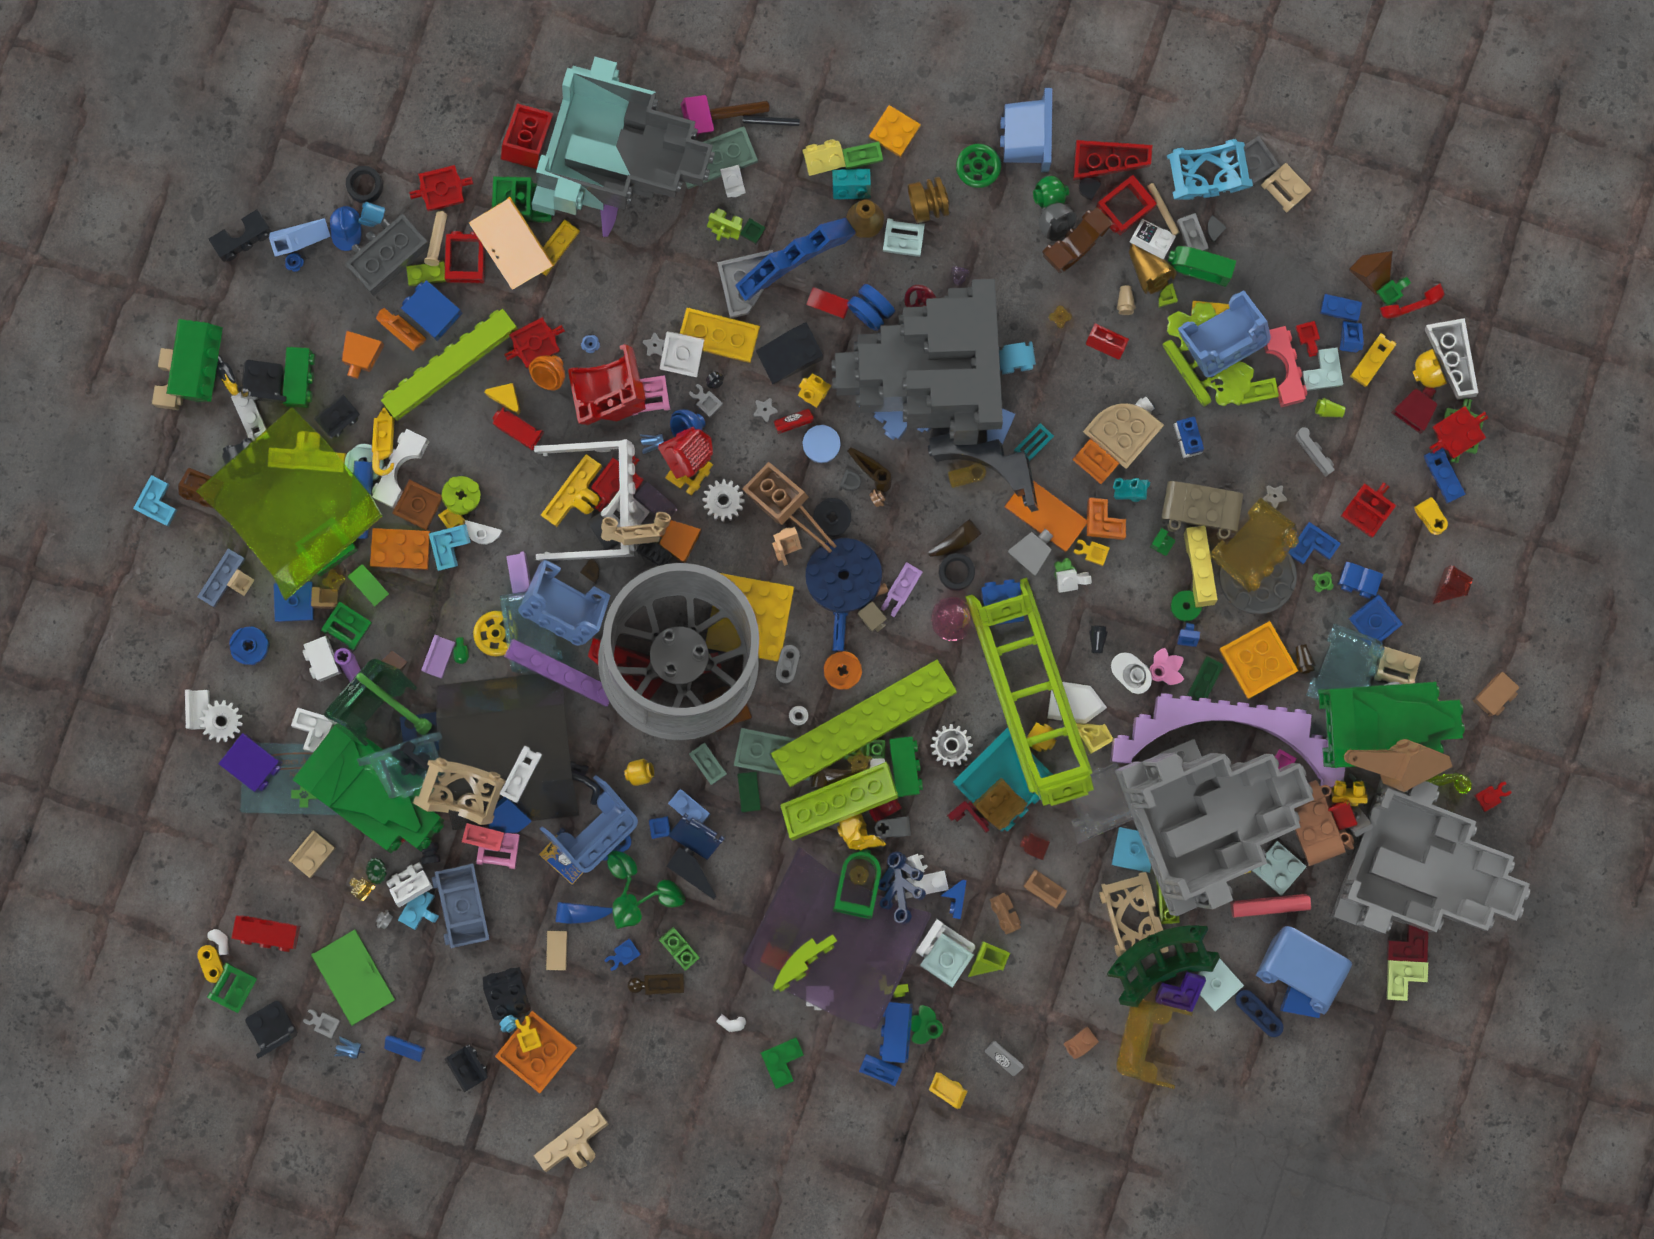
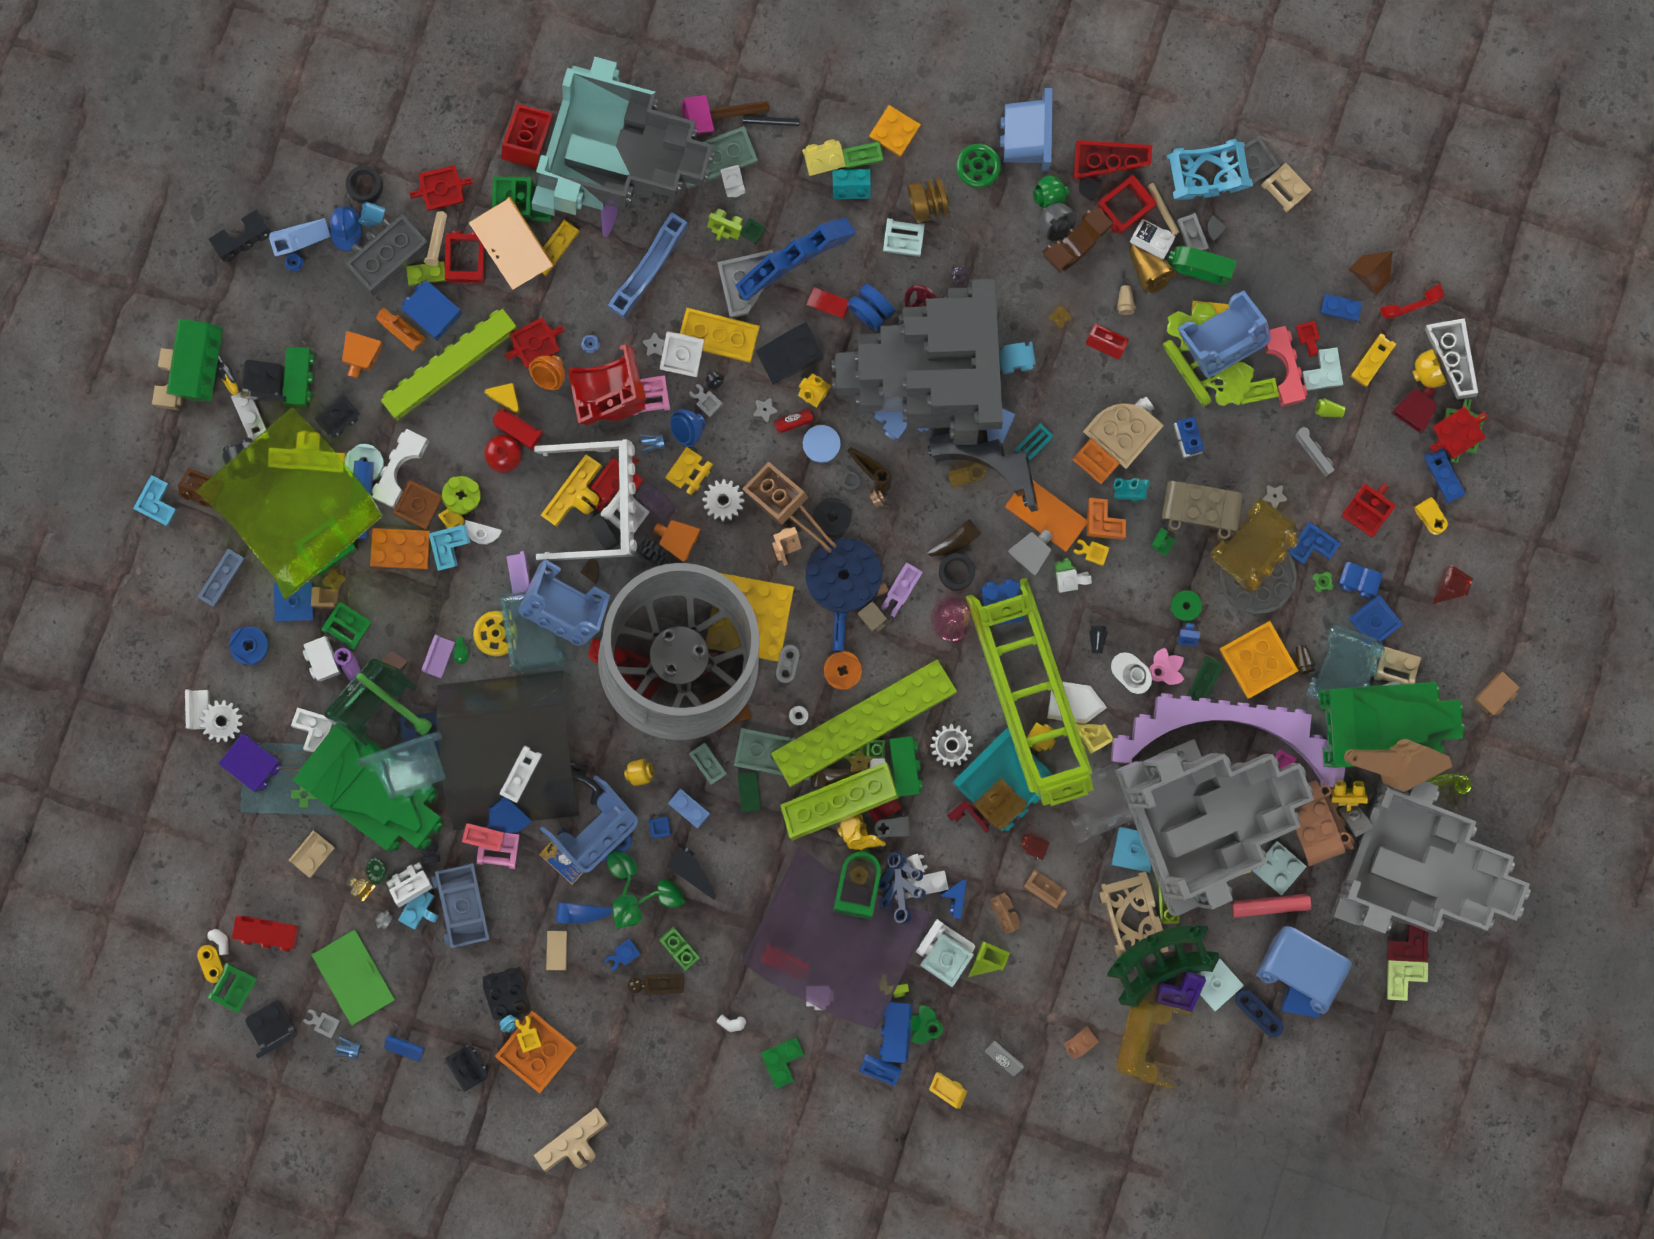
(240, 582): tan plate -> none
(368, 585): bright green slope -> none
(382, 441): yellow plate -> none
(409, 761): black hips -> none
(432, 800): tan fence -> none
(503, 454): none -> red cylinder
(556, 671): medium lavender plate -> none
(635, 534): tan plate -> none
(640, 279): none -> medium blue arch
(687, 452): red piece -> none
(696, 836): dark blue piece -> none
(796, 966): lime slope -> none
(866, 218): pearl gold cone -> none
(1167, 296): lime tile -> none
(1199, 554): light yellow arch -> none
(1343, 814): red bracket -> none
(1351, 337): blue slope -> none
(1392, 291): green plate -> none
(1490, 797): red plate -> none

